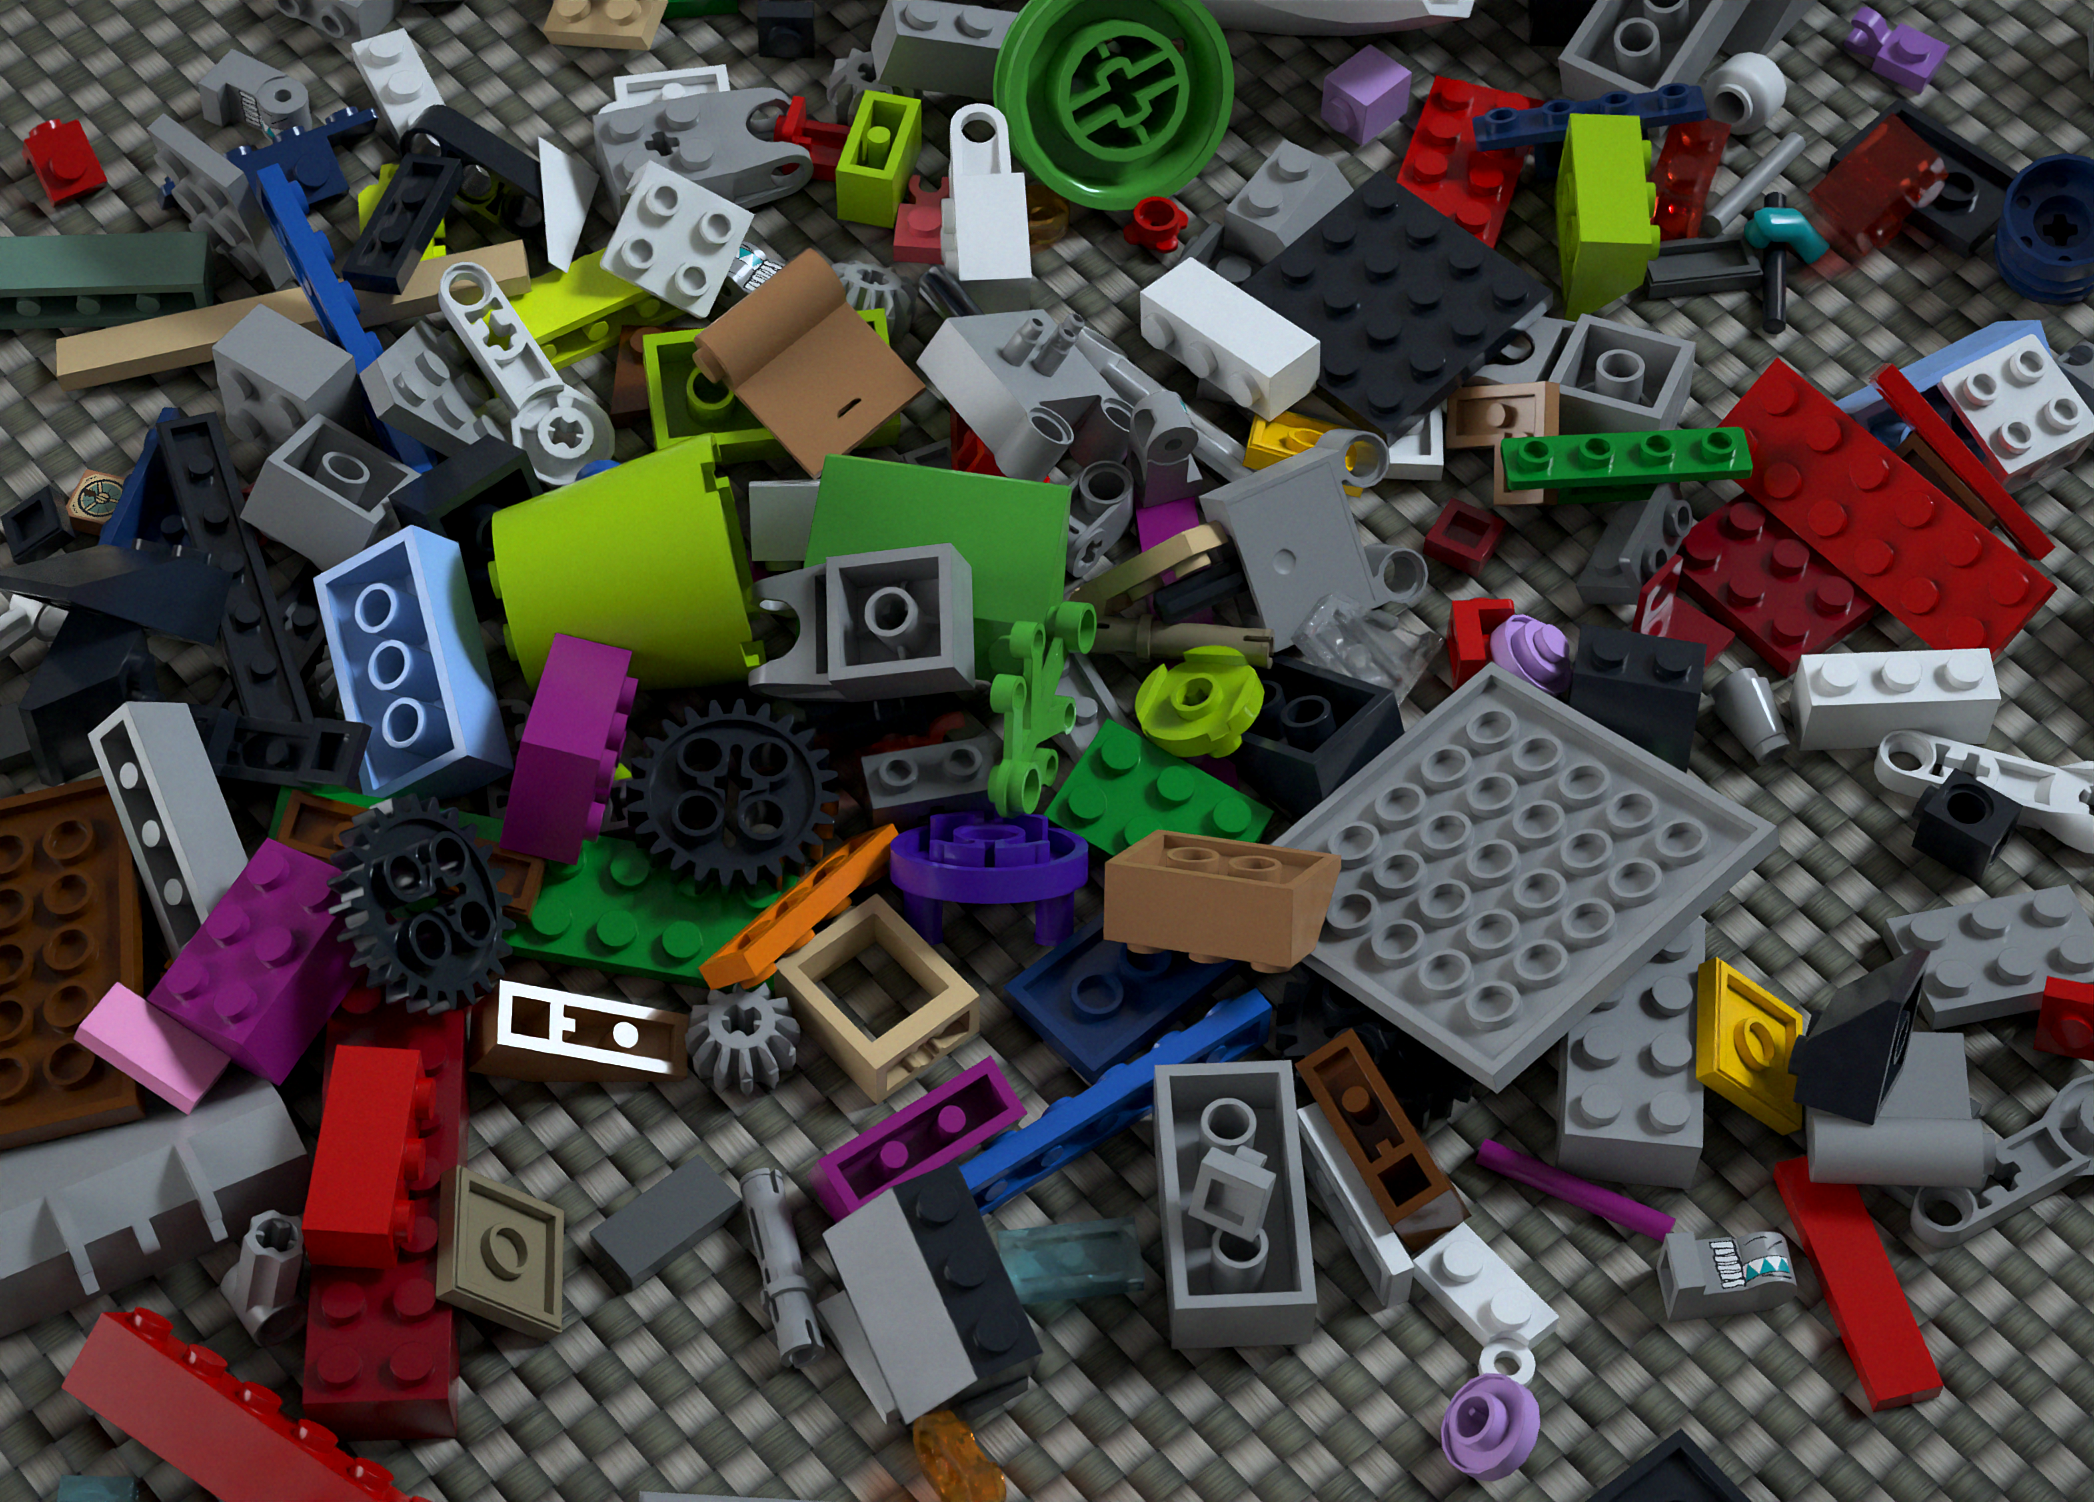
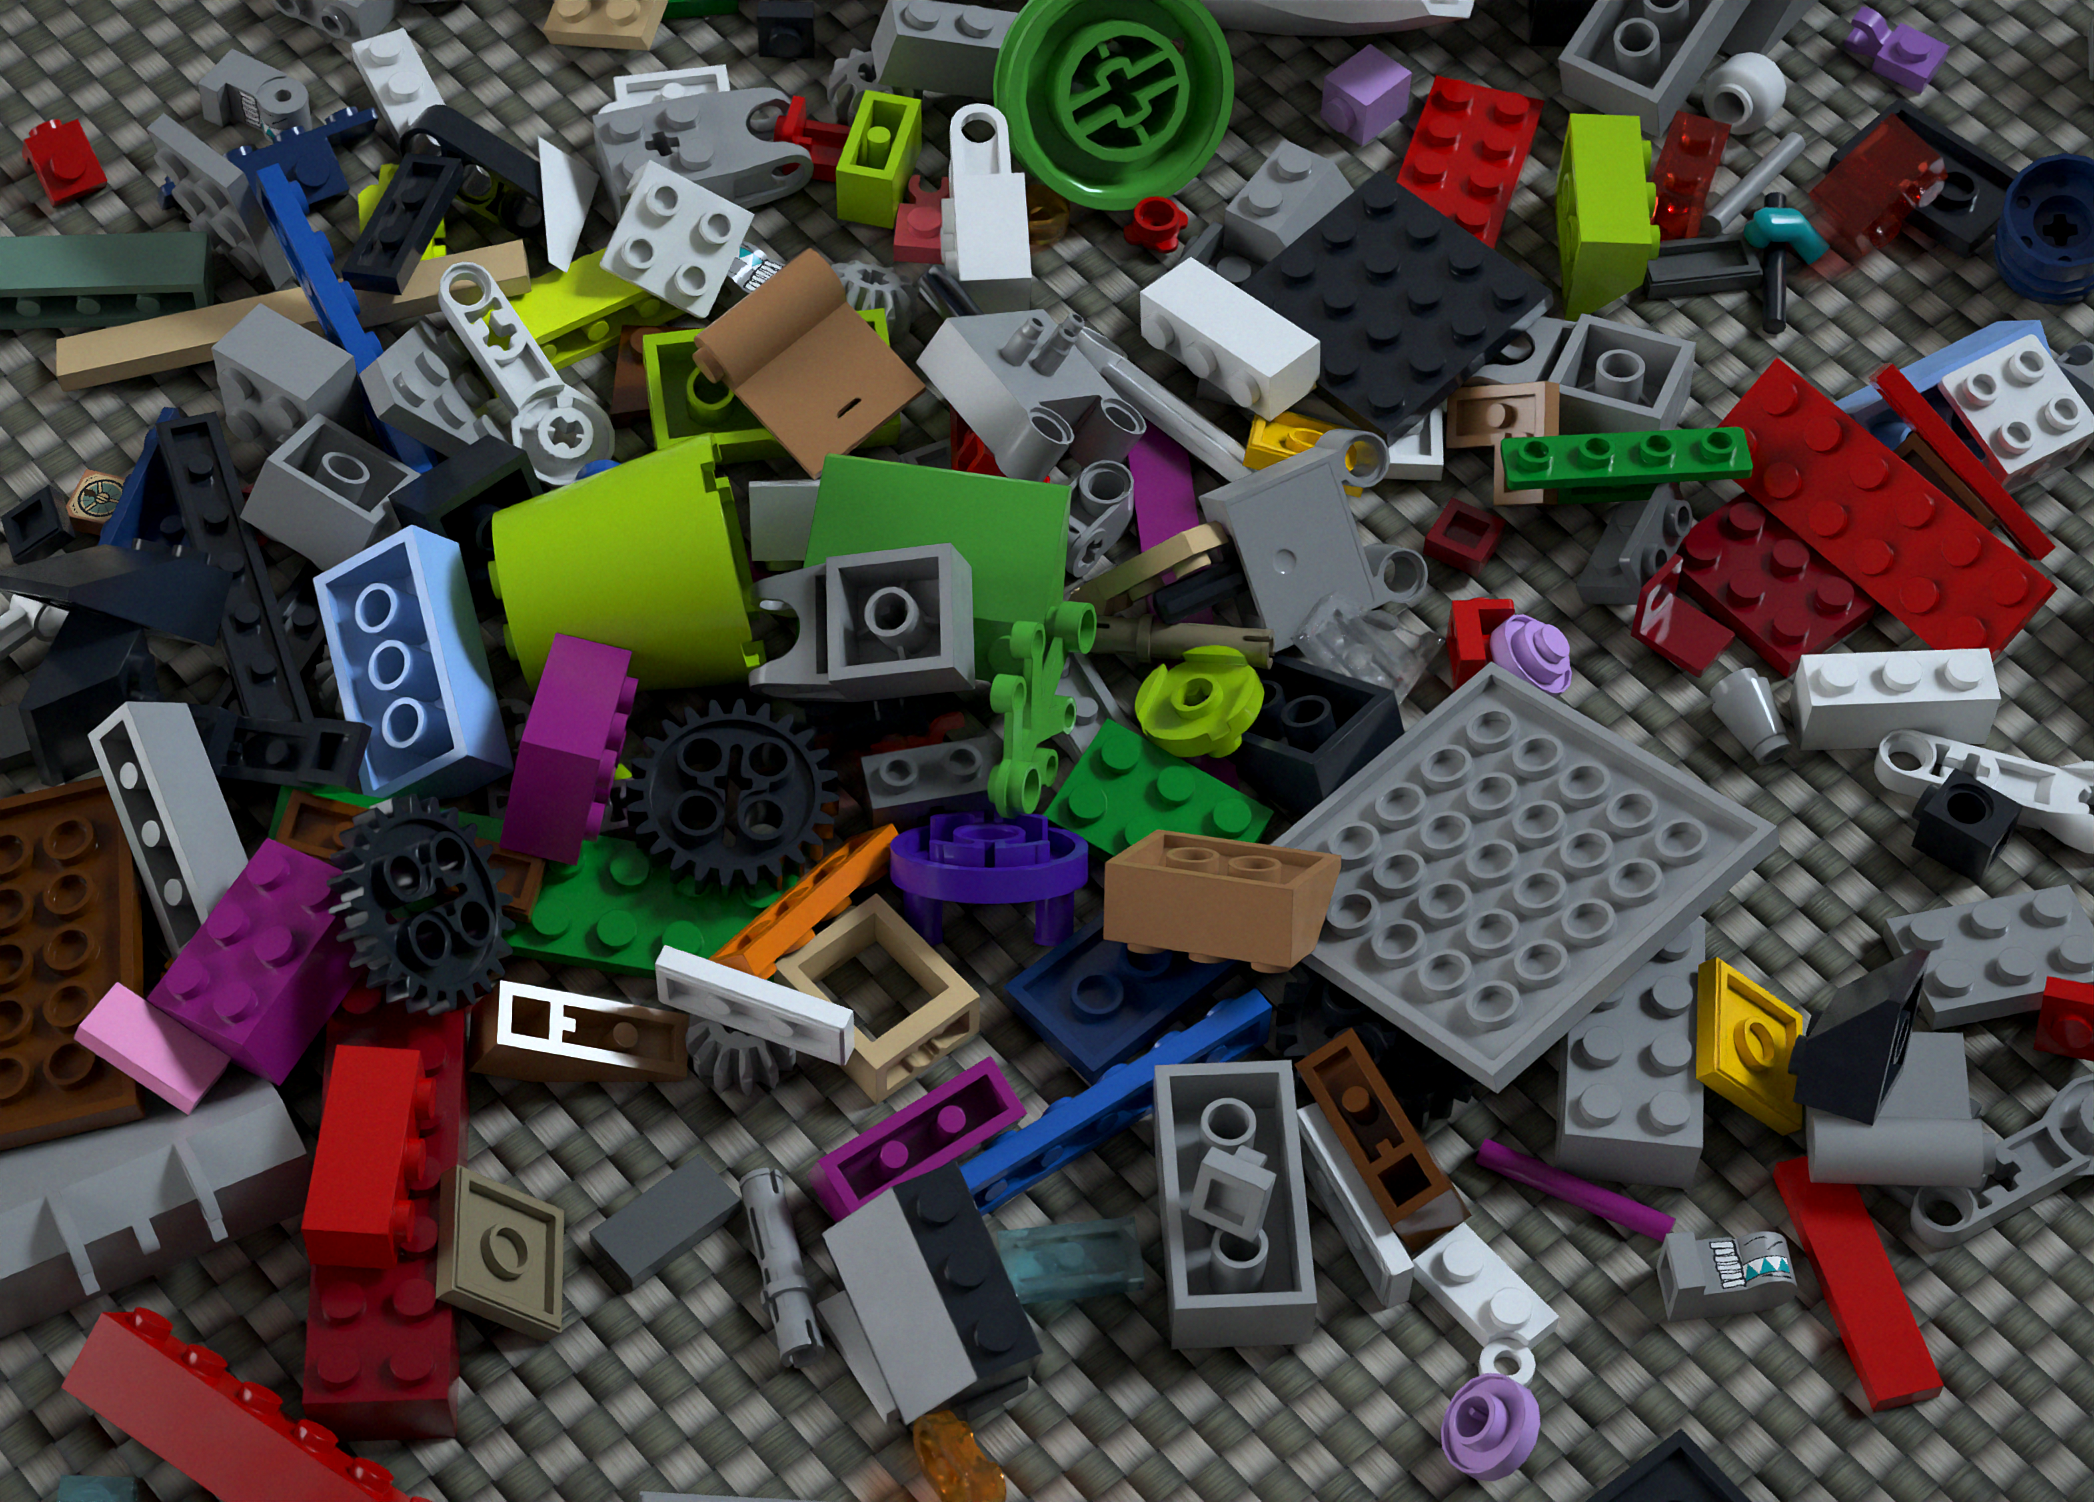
(268, 1279): light grey piece -> none
(755, 1005): none -> white tile
(1161, 450): light grey leg -> none
(1547, 125): dark blue bracket -> none
(1640, 688): black slope -> none

